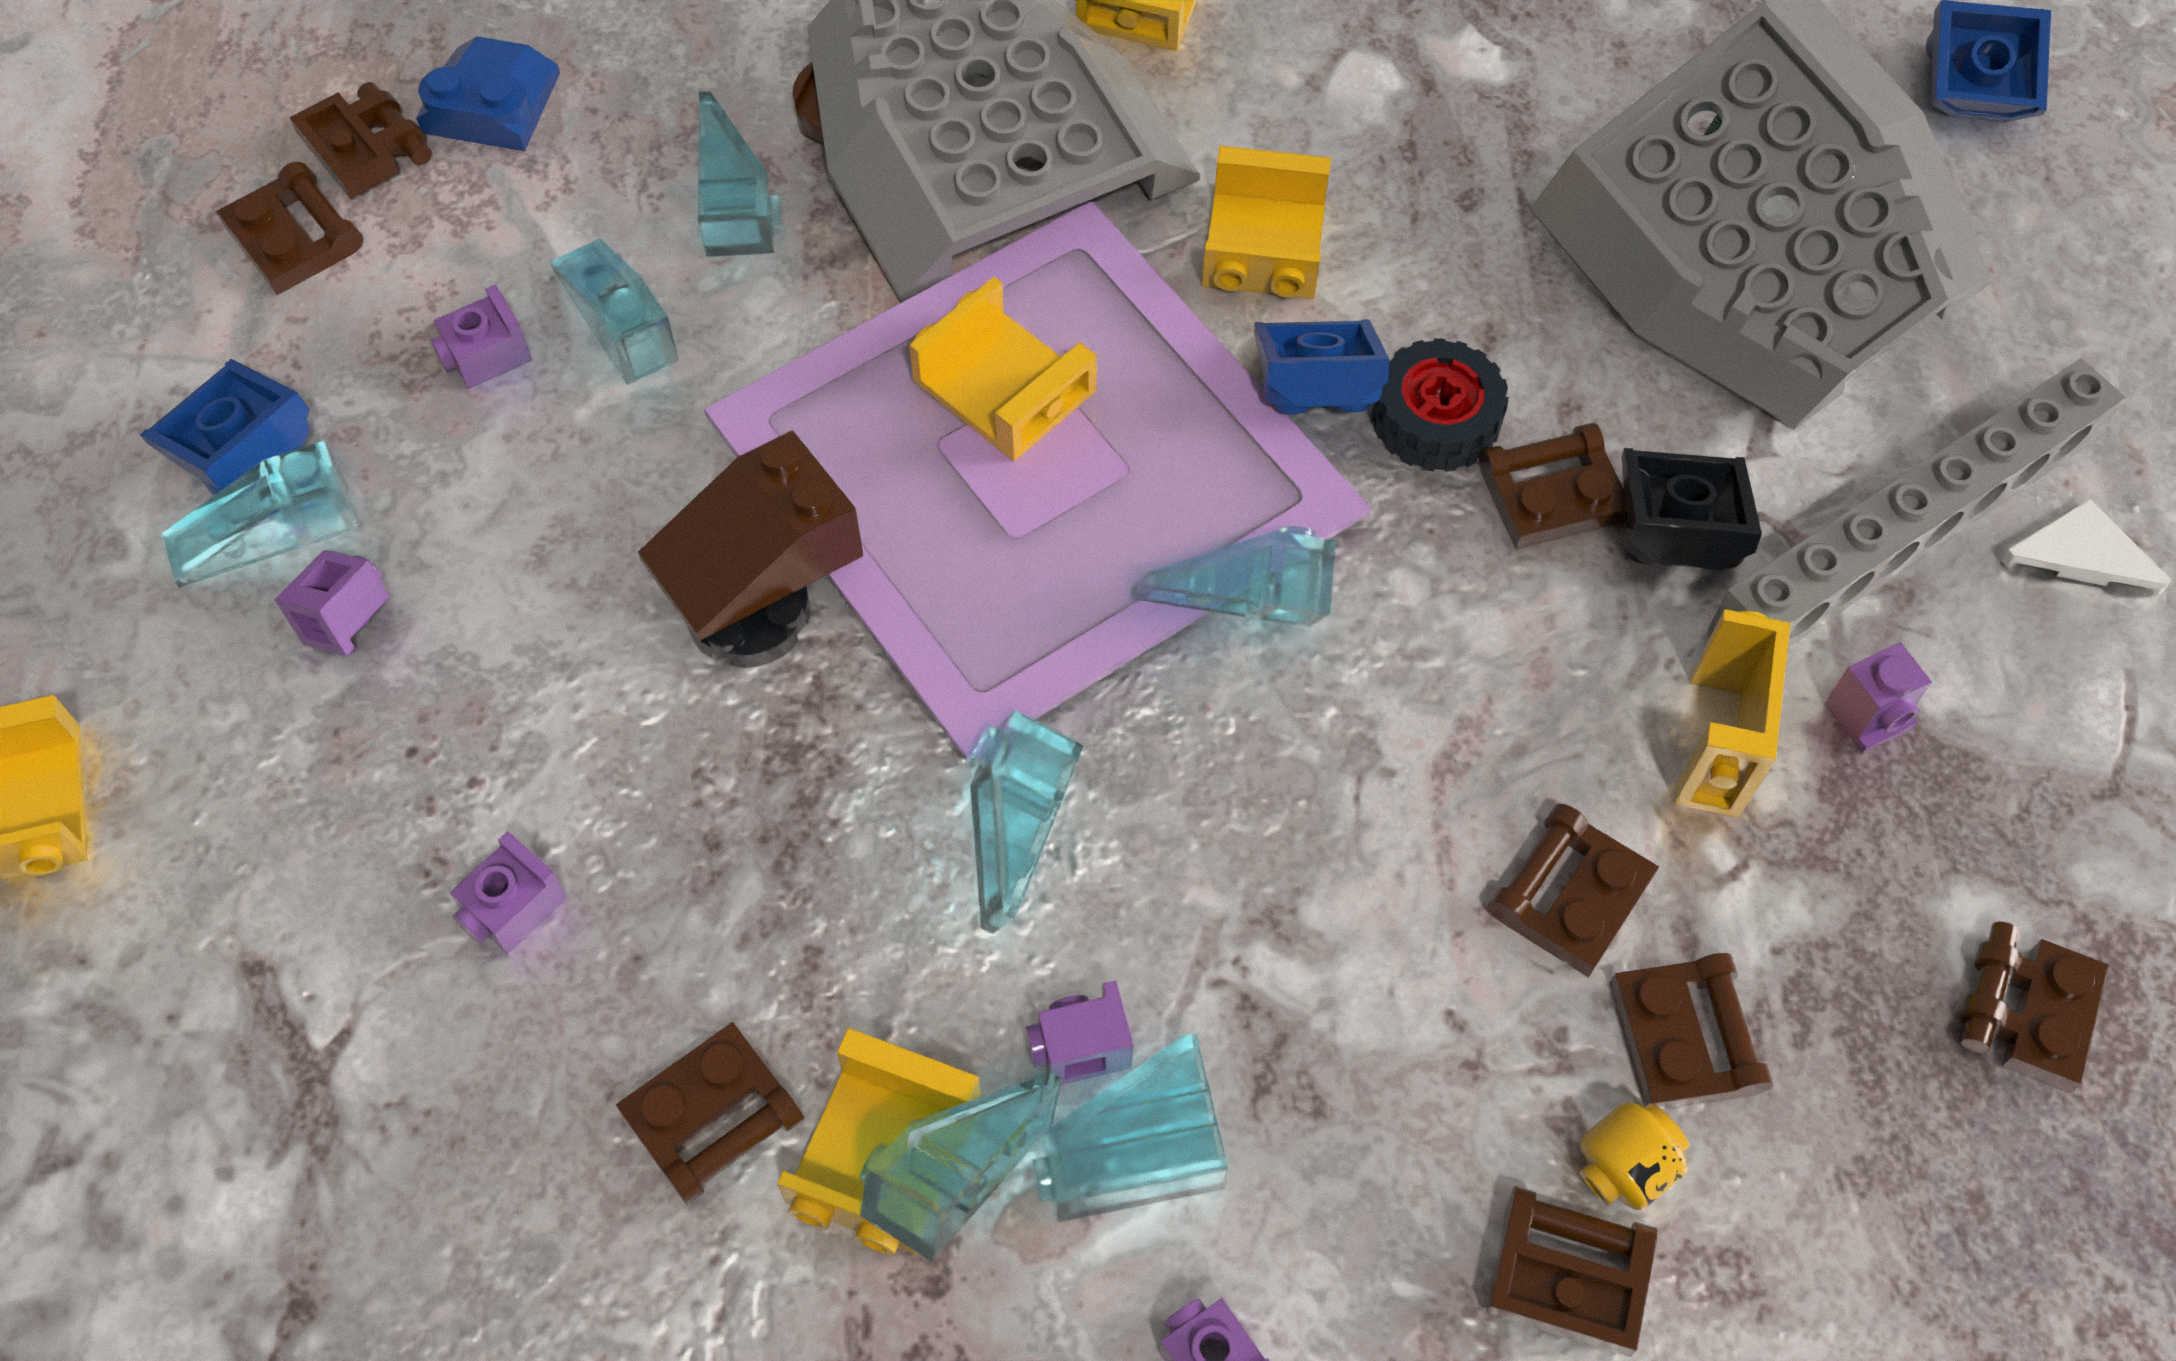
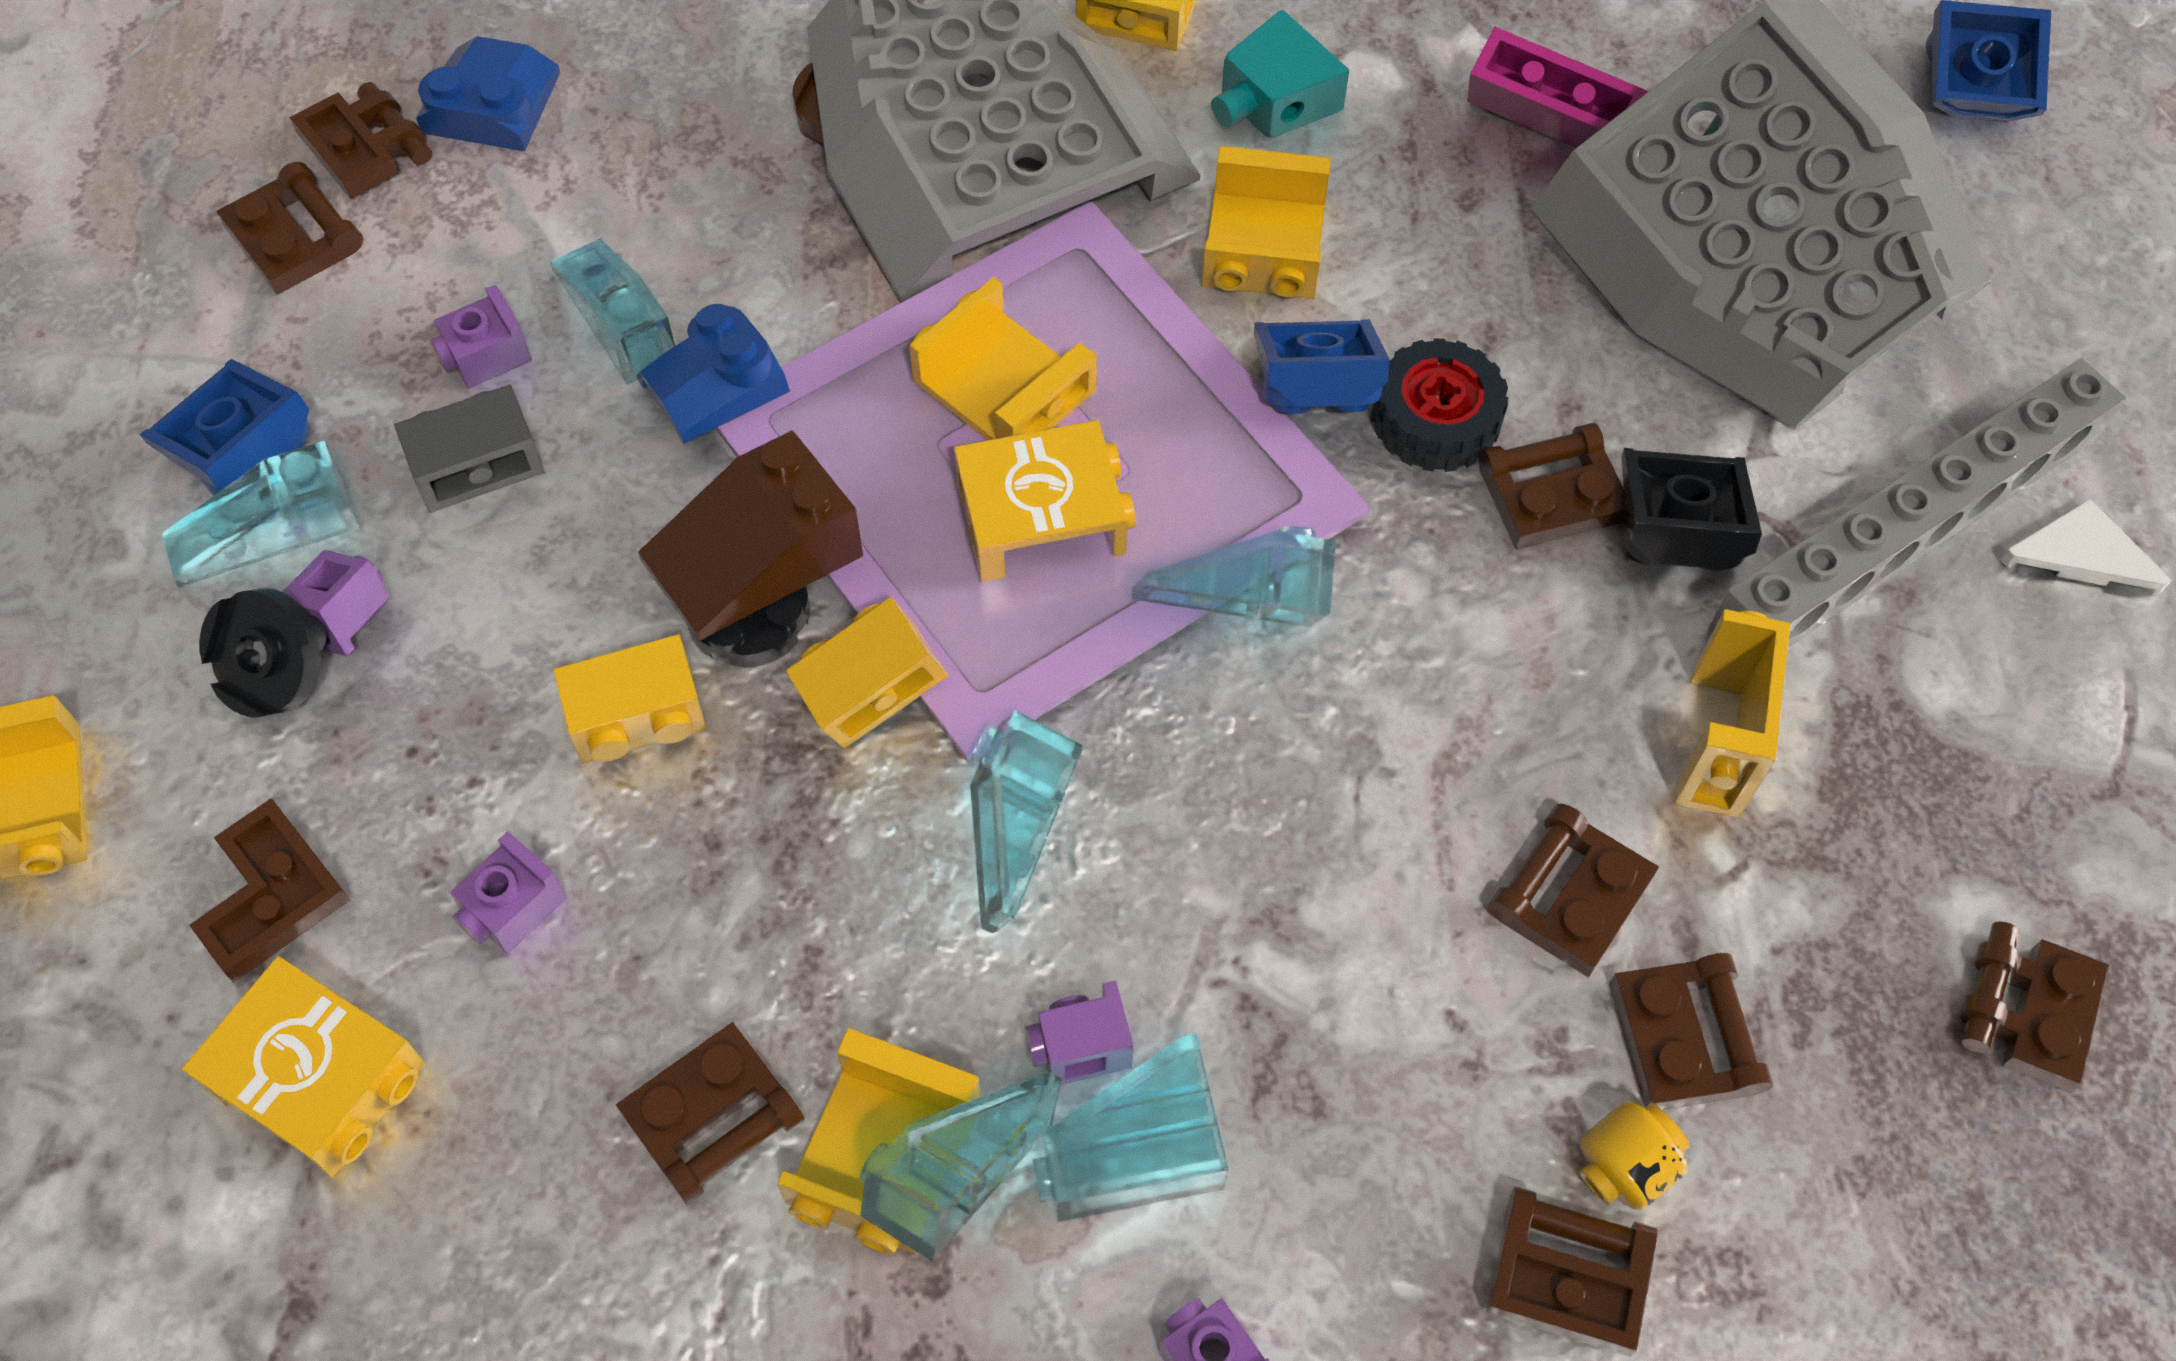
(283, 895): none -> reddish brown plate
(290, 644): none -> black plate
(306, 1066): none -> yellow panel
(469, 448): none -> dark grey brick
(629, 699): none -> yellow brick
(714, 373): none -> blue slope
(733, 189): clear light blue slope -> none
(866, 672): none -> yellow brick
(1041, 492): none -> yellow panel
(1280, 79): none -> teal torso
(1546, 89): none -> dark pink brick
(1879, 697): medium lavender brick -> none

